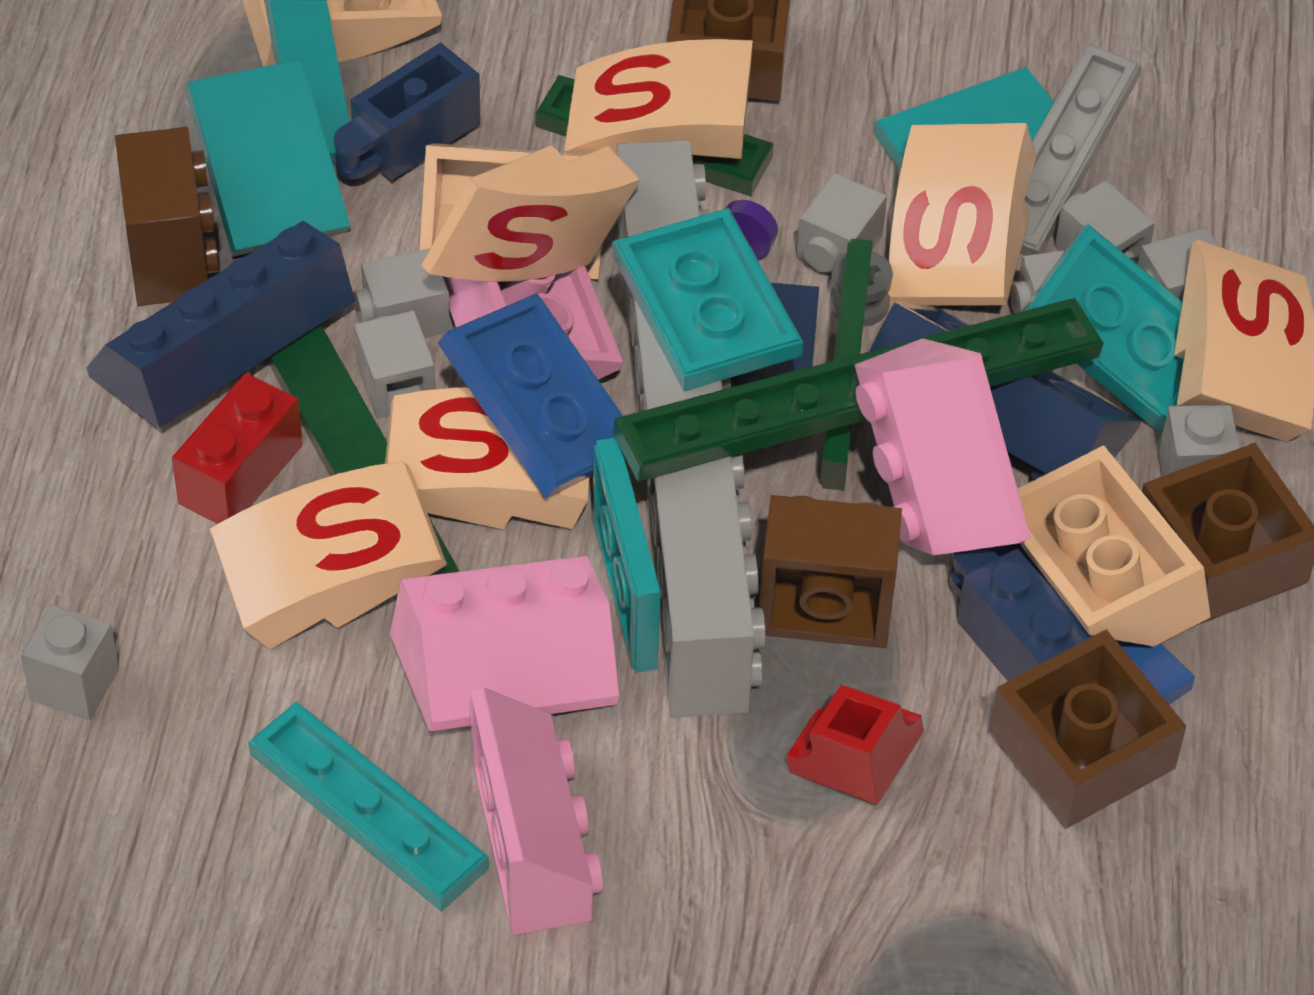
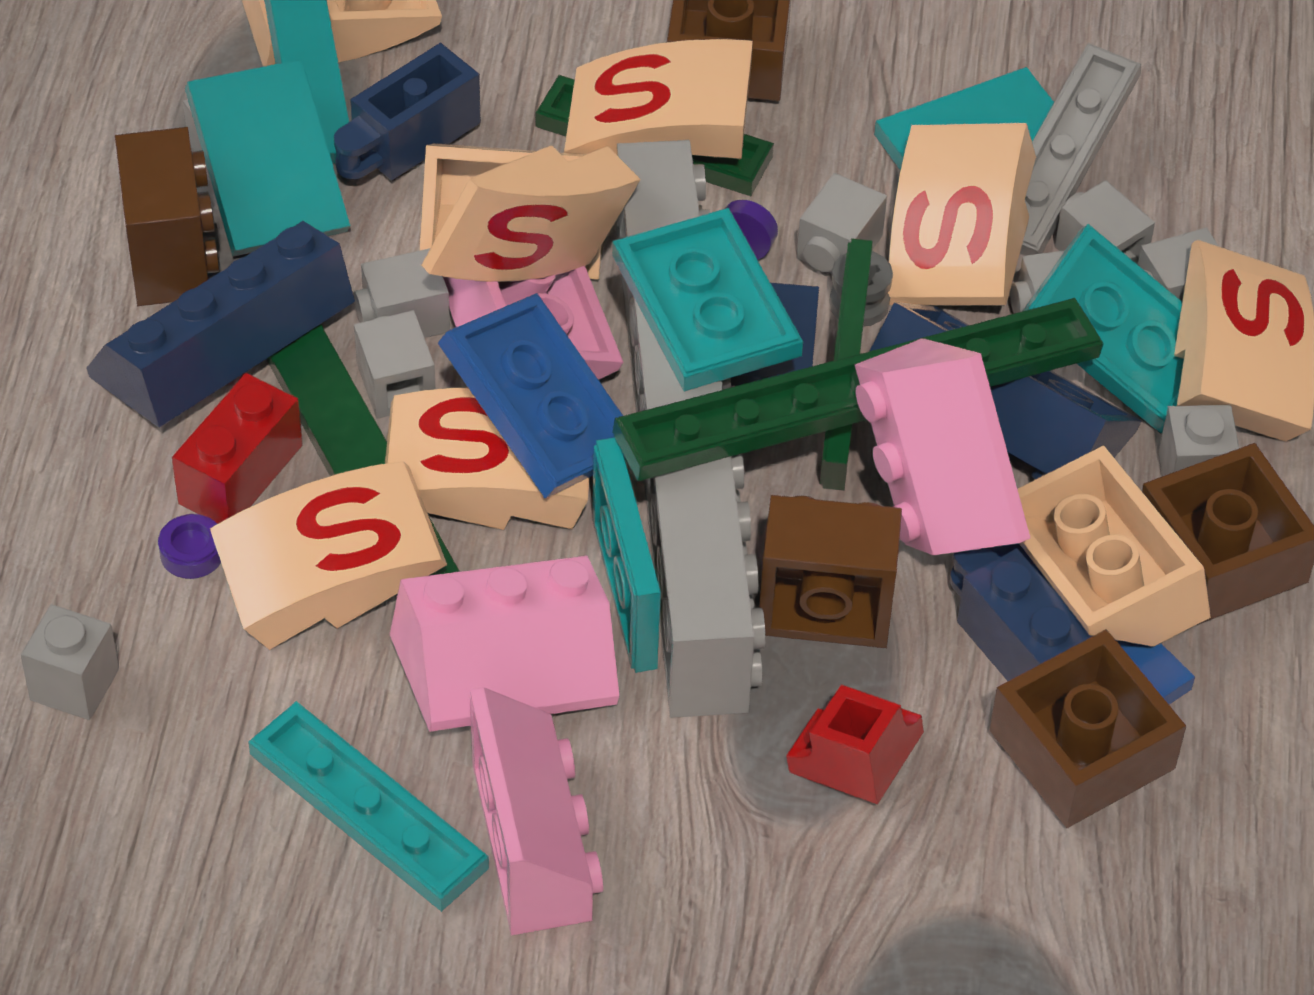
(188, 546): none -> dark purple tile

